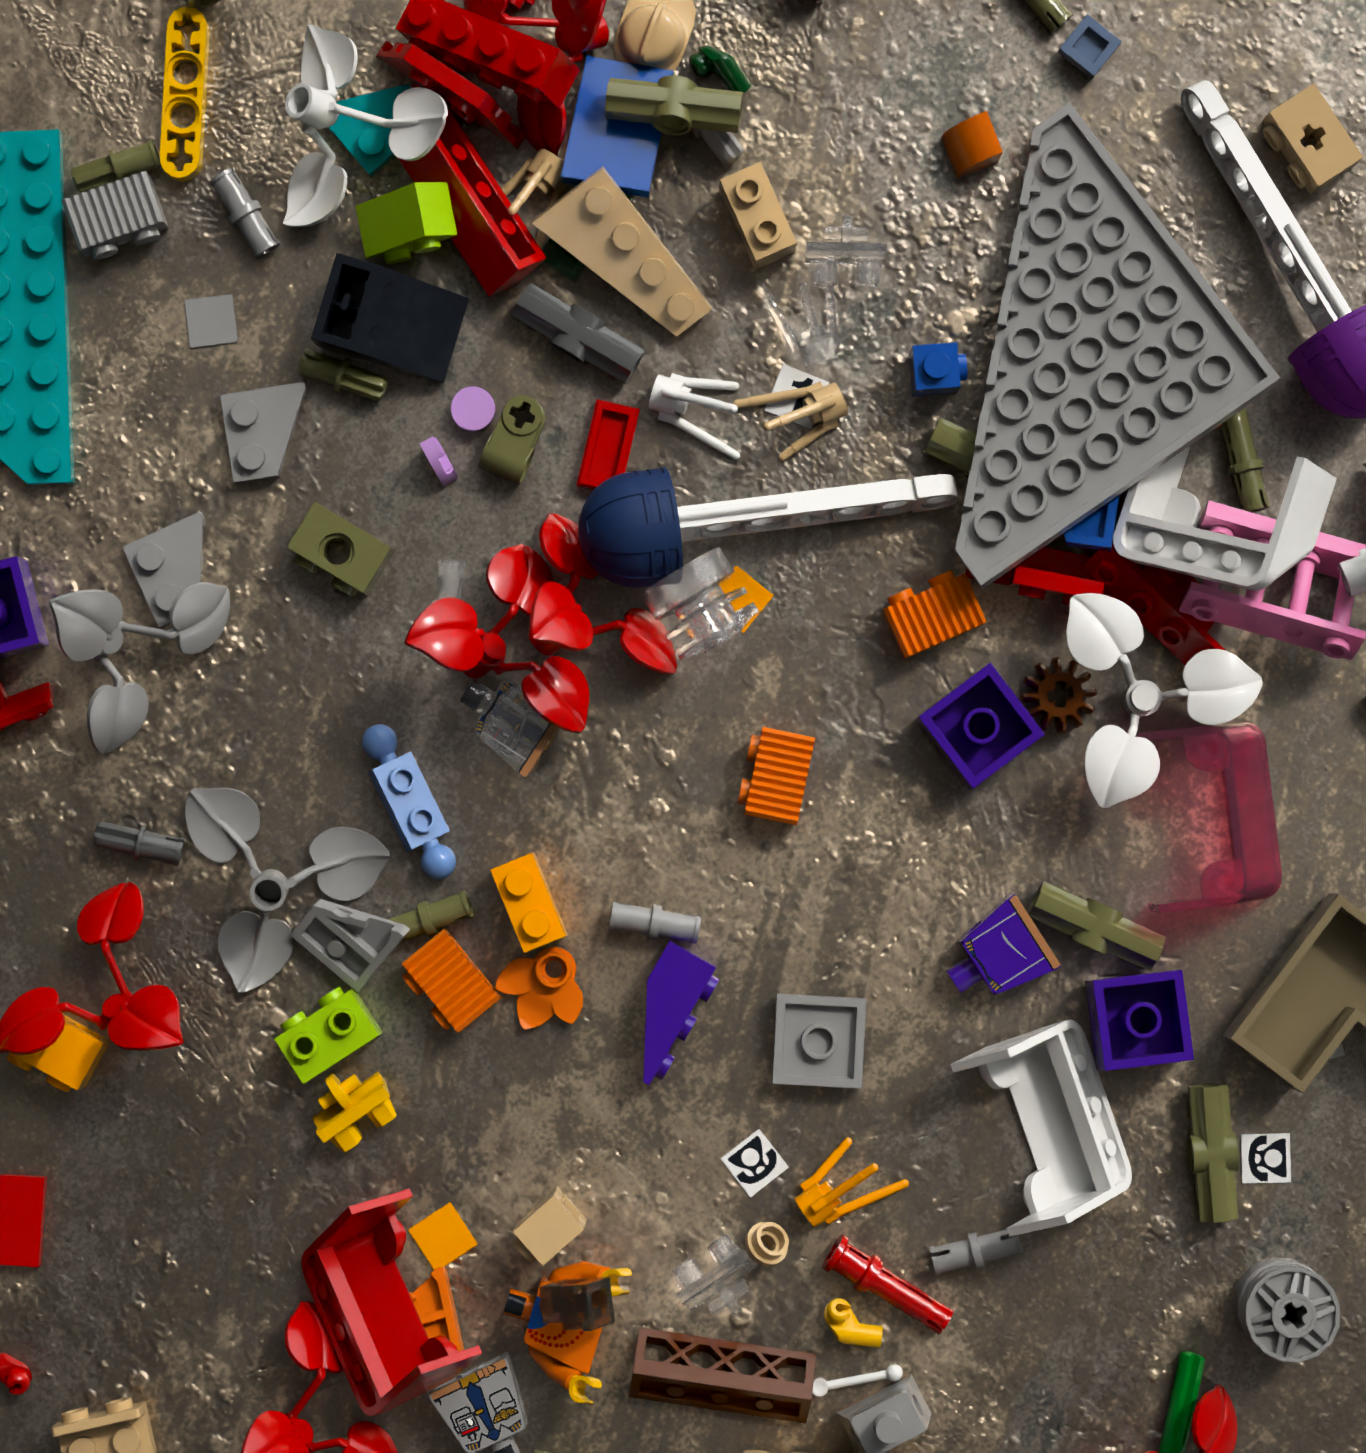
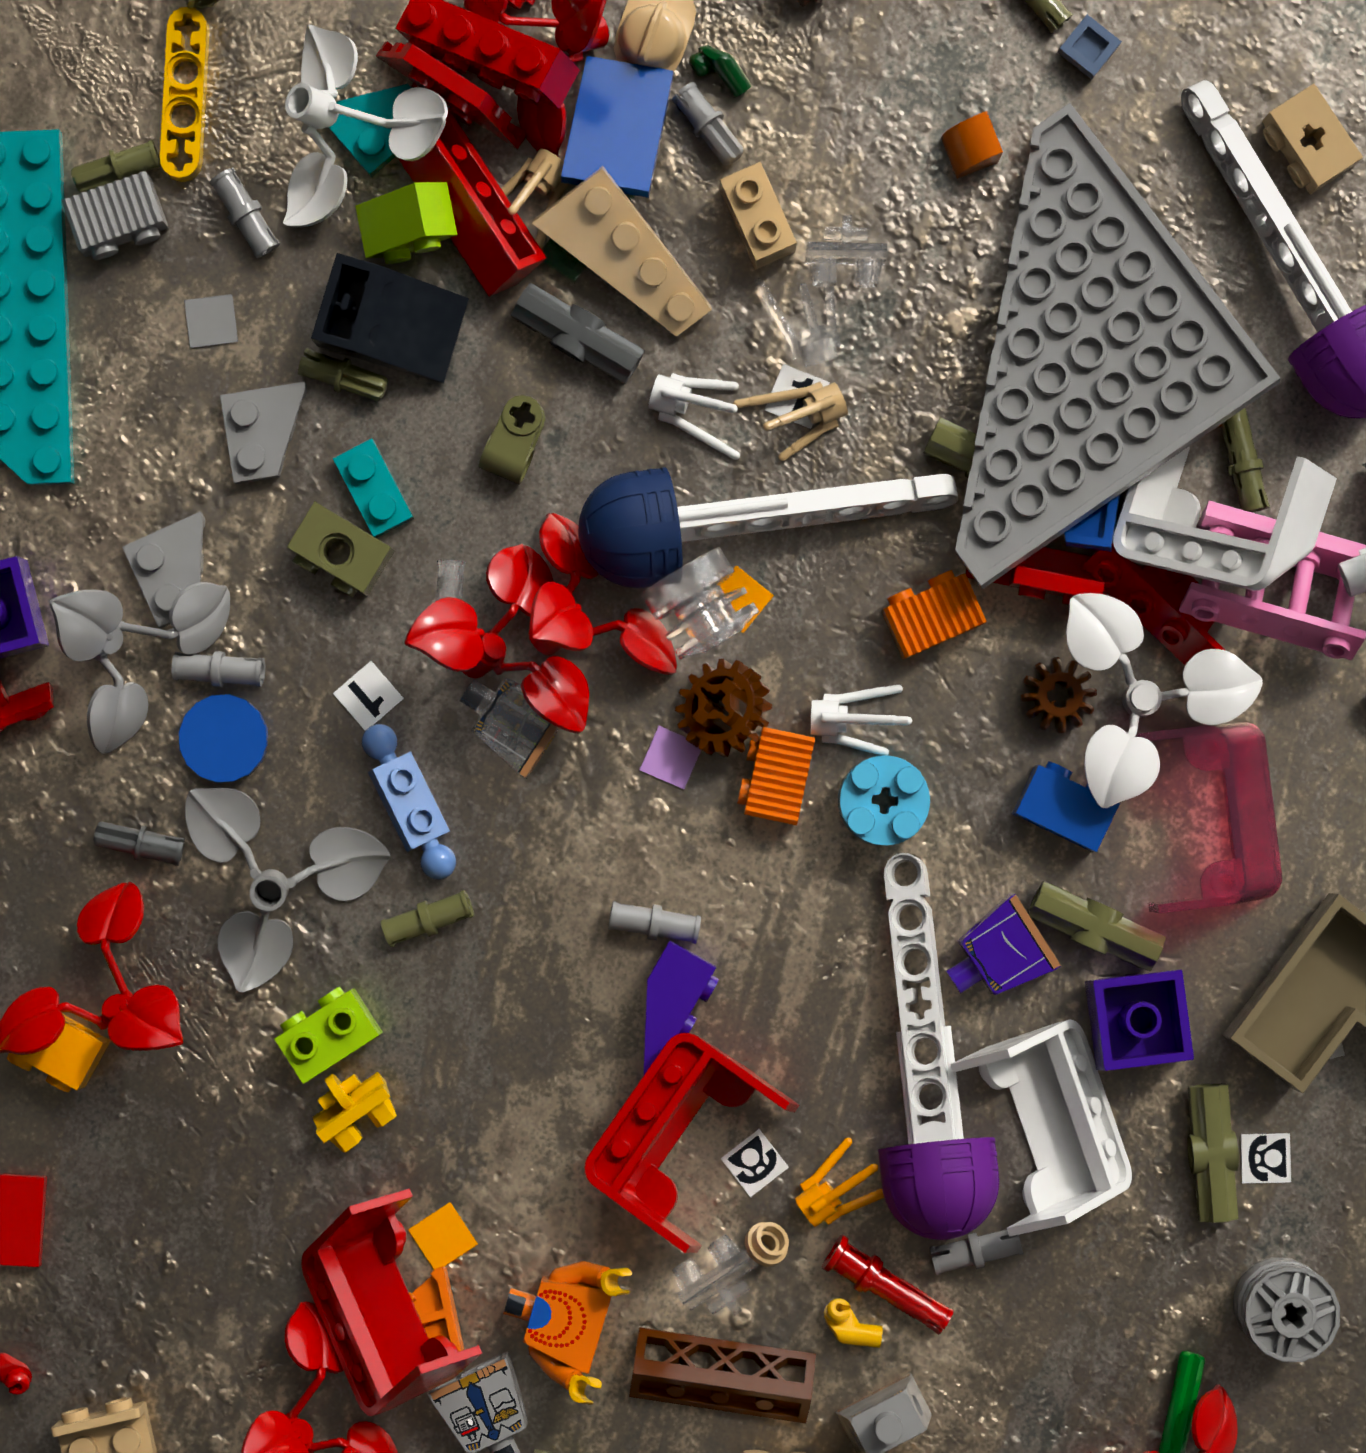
(218, 669): none -> light grey pin
(223, 738): none -> blue tile
(348, 940): light grey wing -> none
(368, 695): none -> white sticker
(373, 488): none -> teal plate
(439, 461): lavender tile -> none
(449, 981): orange brick -> none
(473, 409): lavender tile -> none
(529, 902): light orange brick -> none
(538, 992): orange plate -> none
(548, 1227): tan brick -> none
(578, 1303): clear smoke brick -> none
(607, 443): red tile -> none
(656, 1116): none -> red windscreen
(670, 758): none -> lavender sticker
(673, 105): olive piece -> none
(707, 722): none -> reddish brown gear
(819, 1041): light grey plate -> none
(821, 1386): white hinge -> none
(830, 718): none -> white plant
(903, 783): none -> medium azure brick
(937, 369): blue brick -> none
(939, 1180): none -> piece
(980, 726): dark purple brick -> none
(1063, 807): none -> blue brick

